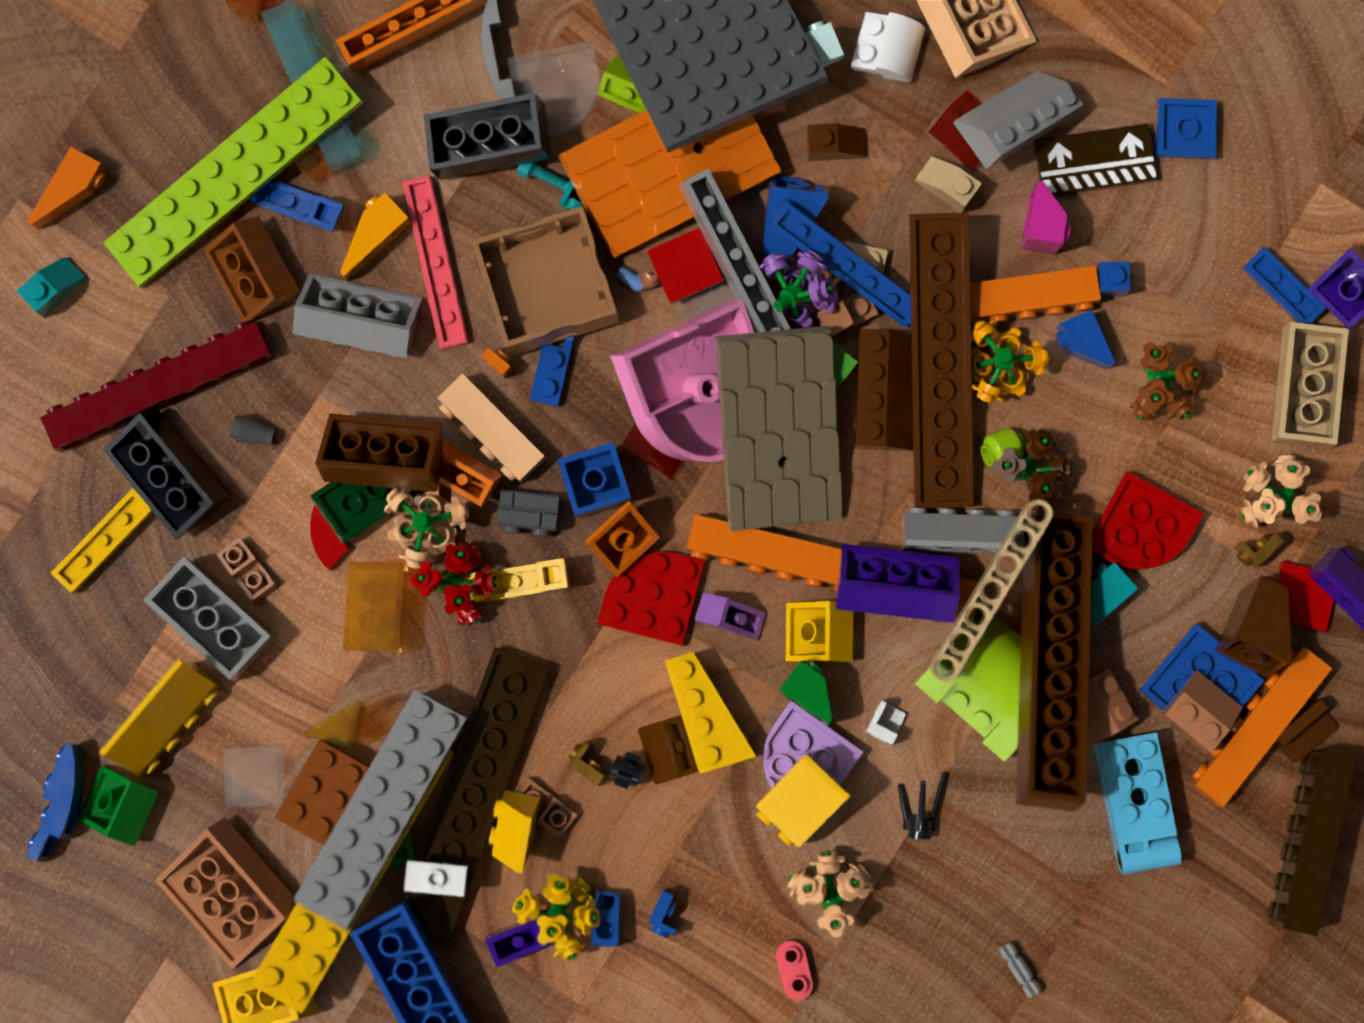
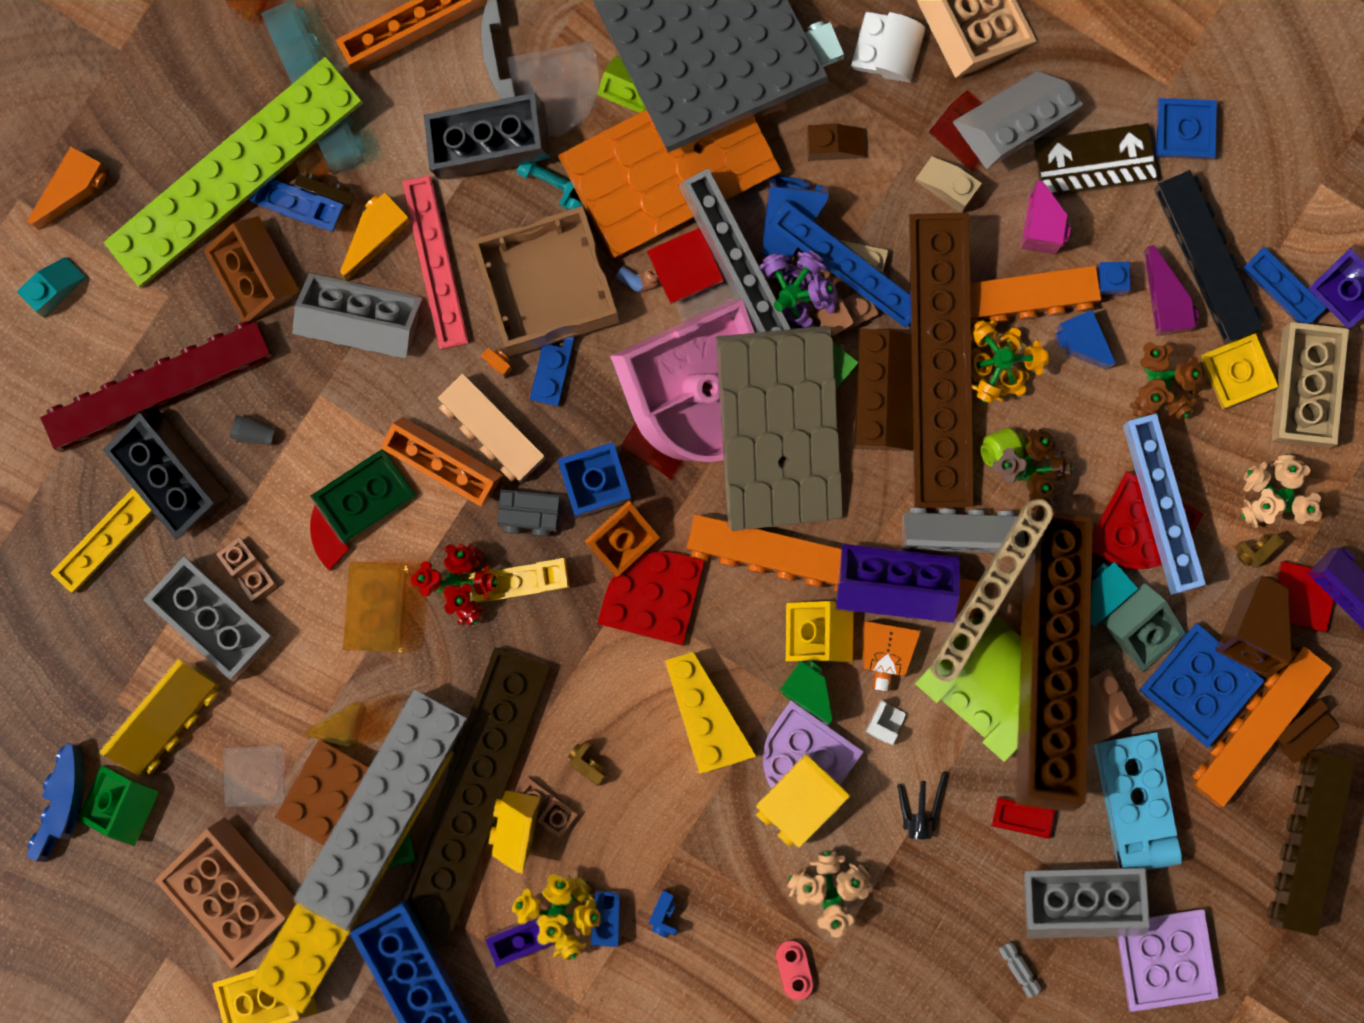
(313, 184): none -> dark brown plate
(381, 452): reddish brown slope -> none
(429, 507): light nougat plant -> none
(435, 878): white brick -> none
(626, 770): black gear -> none
(667, 750): reddish brown panel -> none
(730, 616): medium lavender slope -> none
(887, 652): none -> orange torso
(1023, 818): none -> red tile
(1086, 903): none -> light grey brick
(1143, 627): none -> sand green slope
(1163, 504): none -> light blue brick
(1169, 300): none -> magenta slope
(1169, 963): none -> lavender plate
(1201, 712): nougat slope -> none
(1208, 258): none -> black brick
(1238, 371): none -> yellow plate

